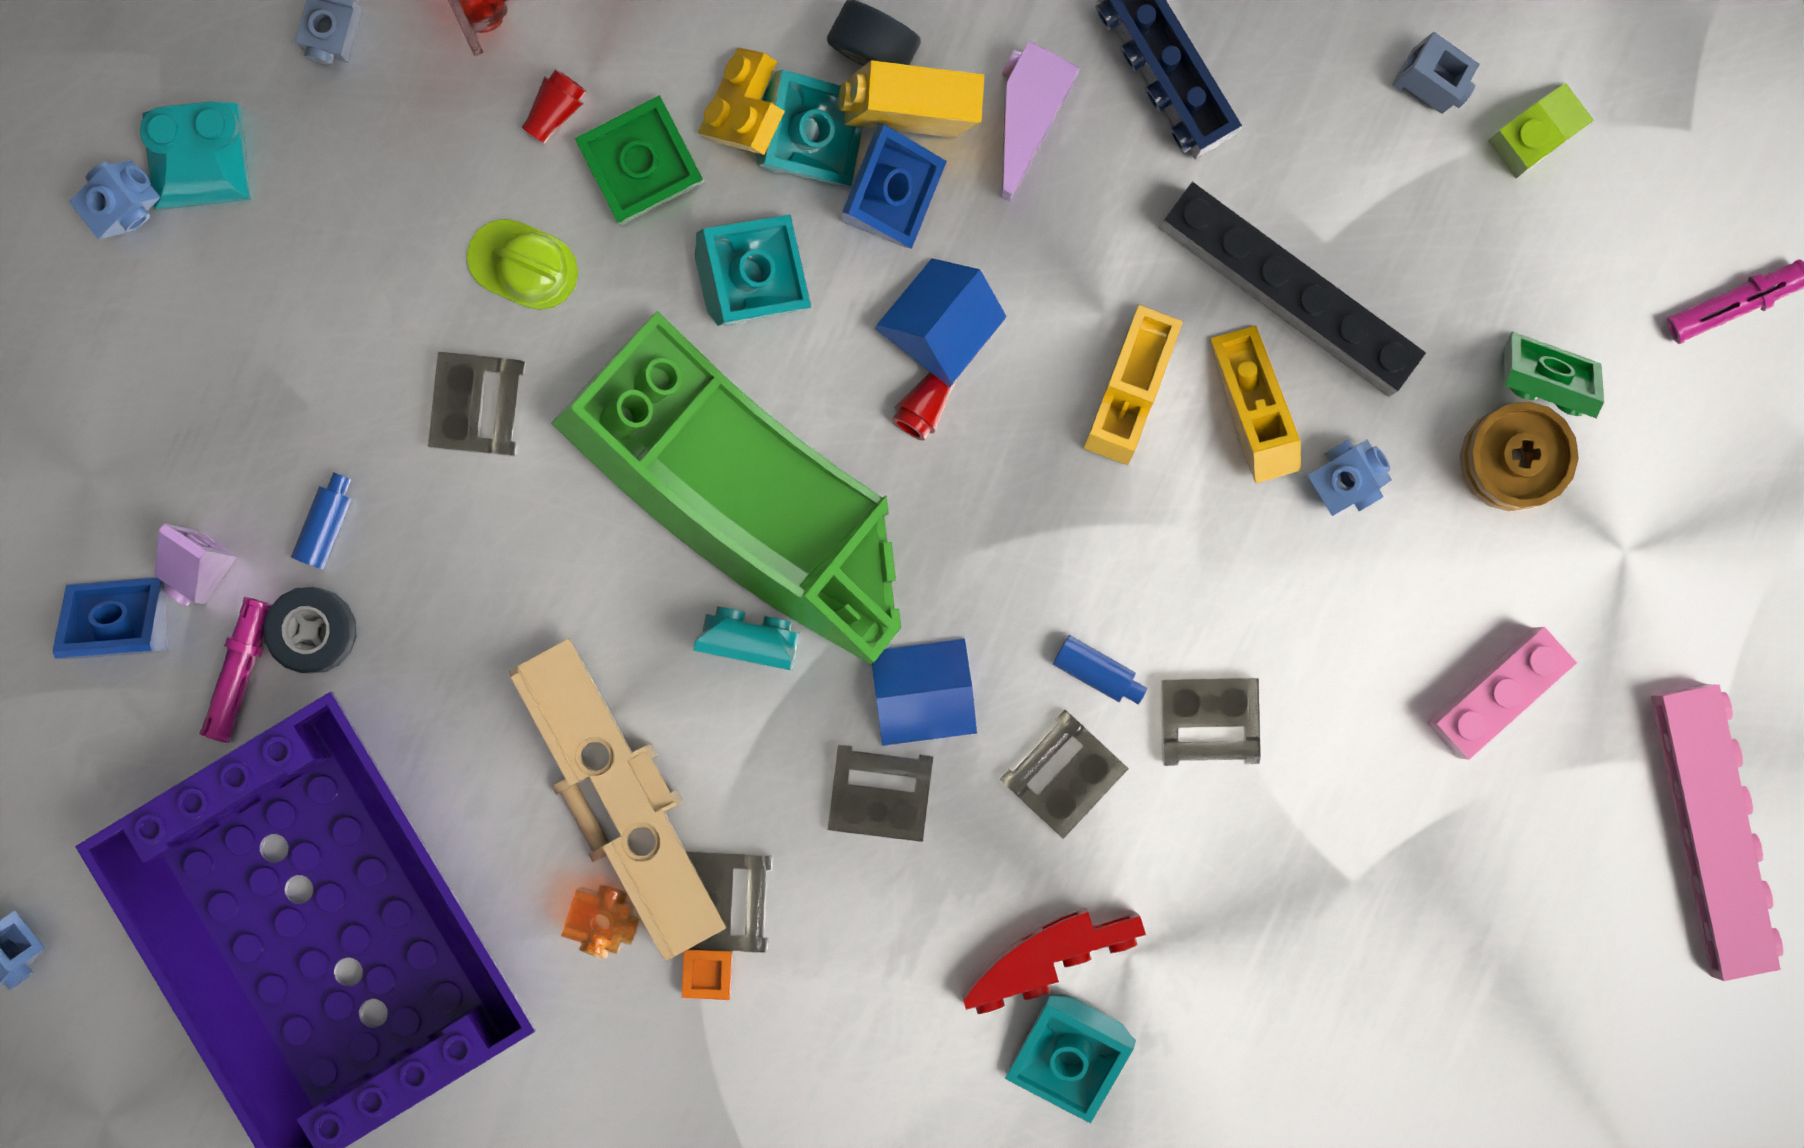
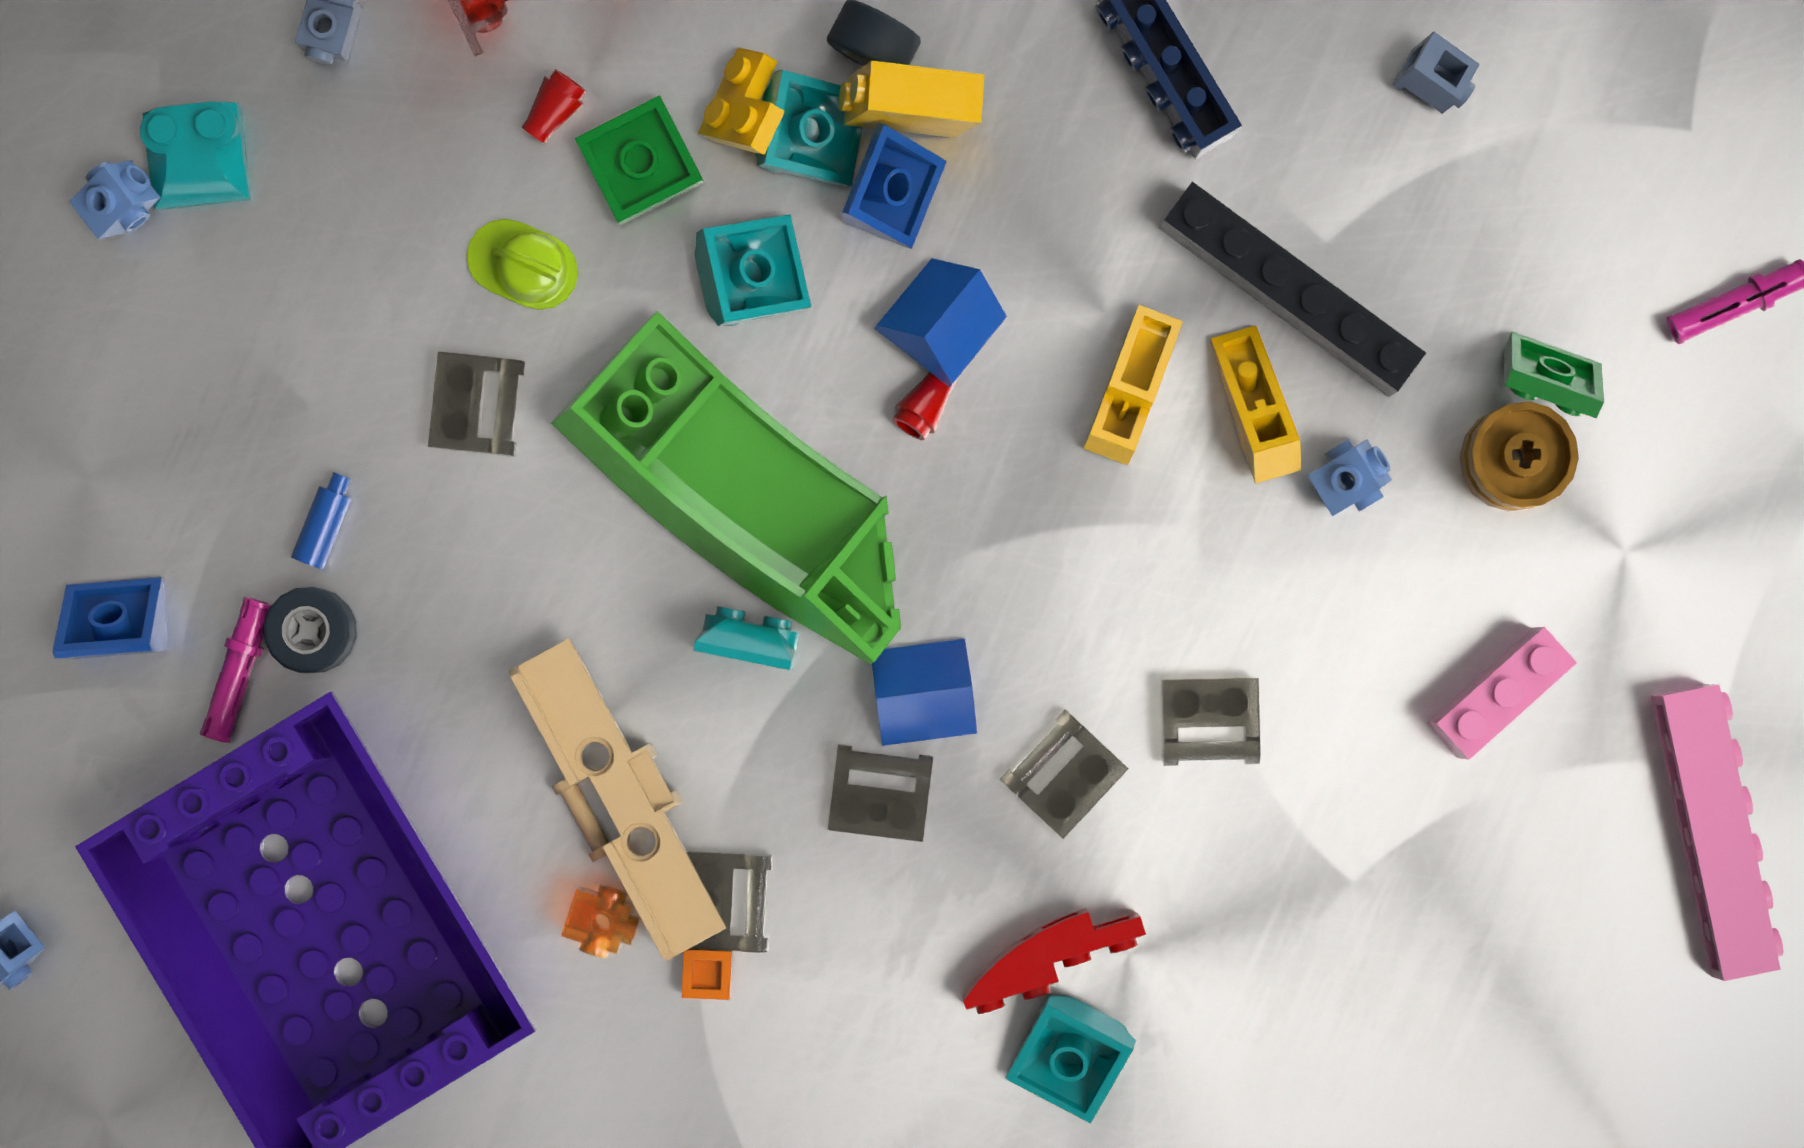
(190, 564): lavender slope -> none
(1031, 102): lavender slope -> none
(1098, 671): blue cylinder -> none
(1540, 130): lime slope -> none

